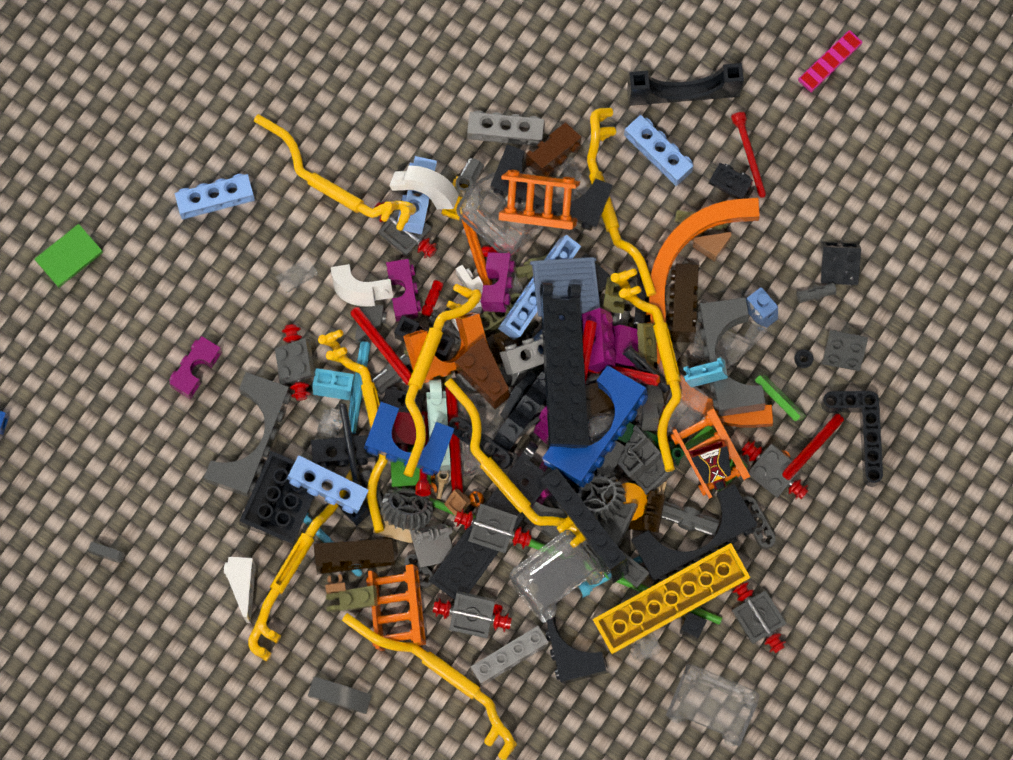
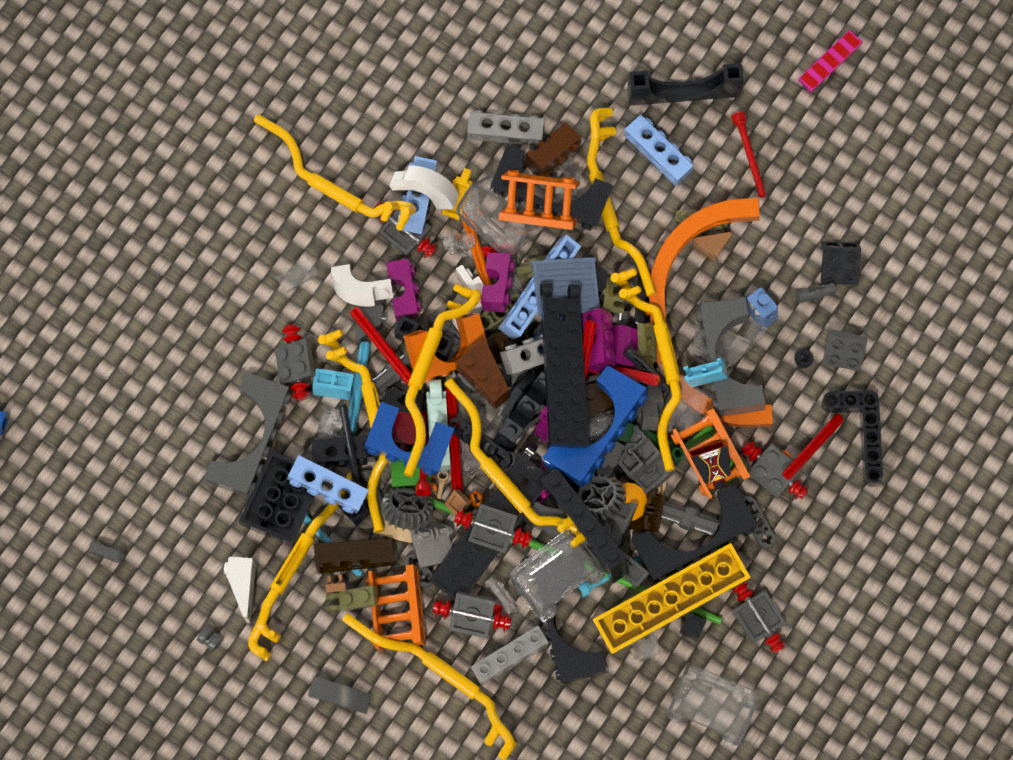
(68, 255): bright green tile -> none
(201, 353): magenta arch -> none
(207, 204): light blue brick -> none
(210, 638): none -> dark grey wheel
(432, 298): red axle -> none
(459, 243): none -> clear hips
(469, 175): dark grey piece -> none
(504, 596): none -> clear plate
(684, 303): dark brown wedge -> none
(731, 181): black bracket -> none
(780, 398): bright green tile -> none

